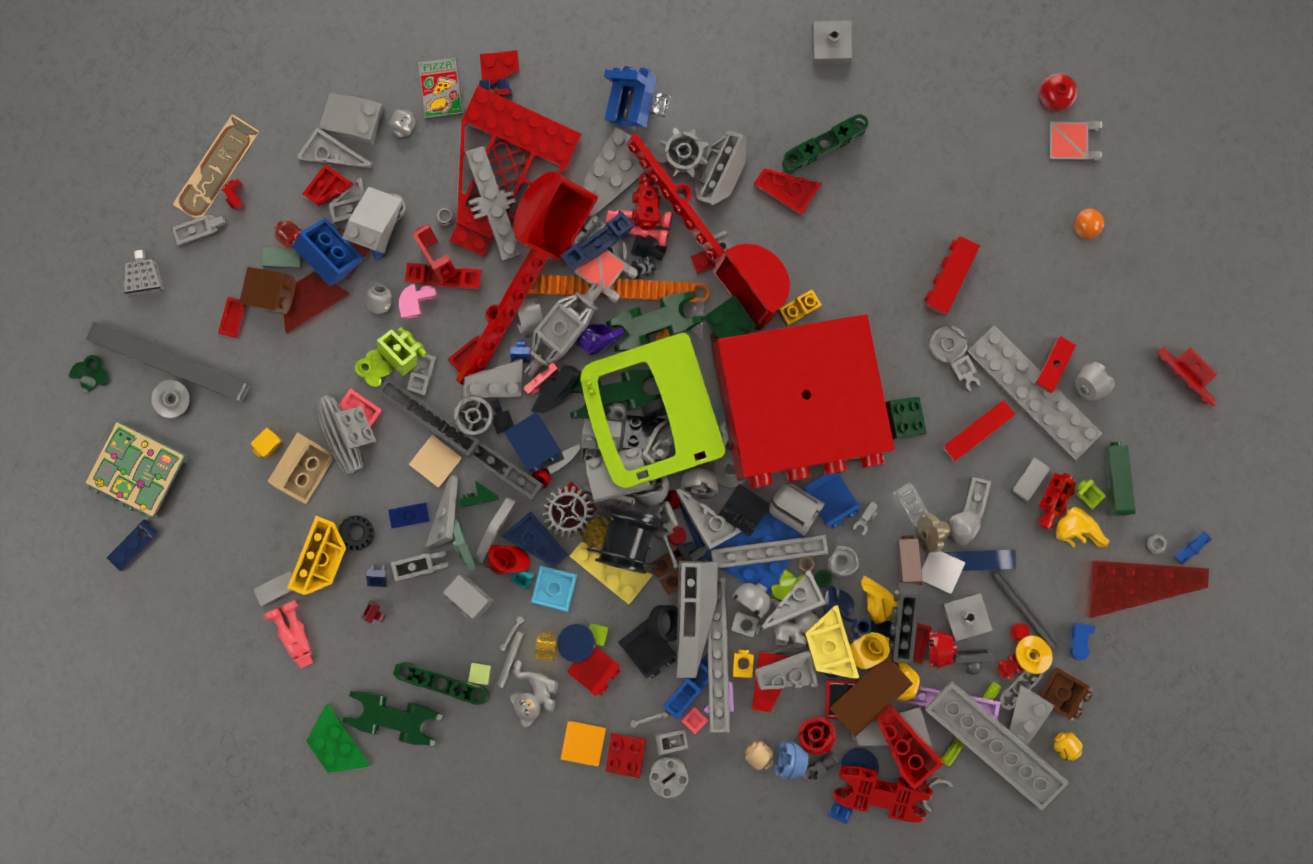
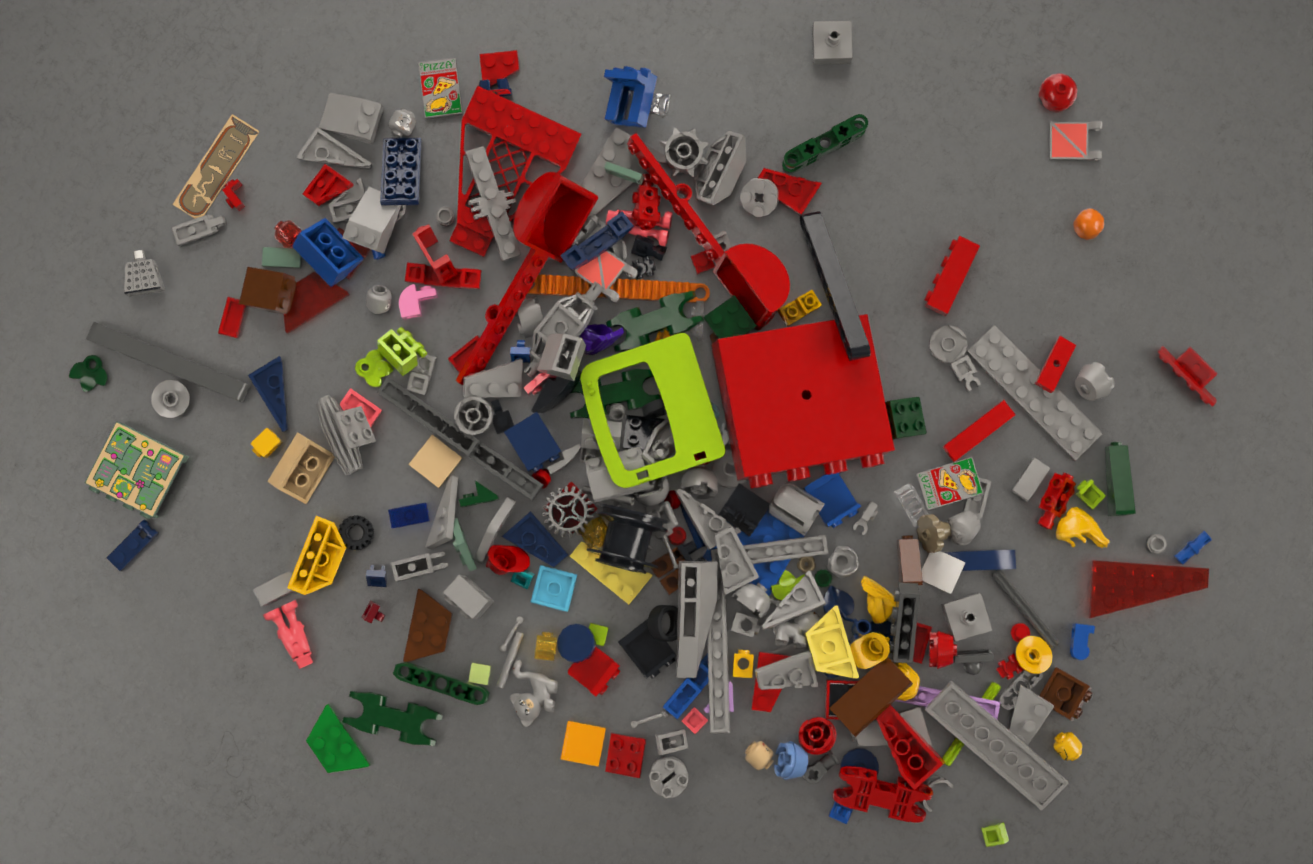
(270, 386): none -> dark blue wing
(401, 171): none -> dark blue tile
(428, 628): none -> reddish brown wing
(562, 356): none -> light grey slope
(624, 173): none -> sand green tile
(734, 561): none -> light grey wing
(759, 186): none -> light grey plate
(835, 286): none -> beam
(950, 483): none -> tile
(995, 834): none -> lime slope

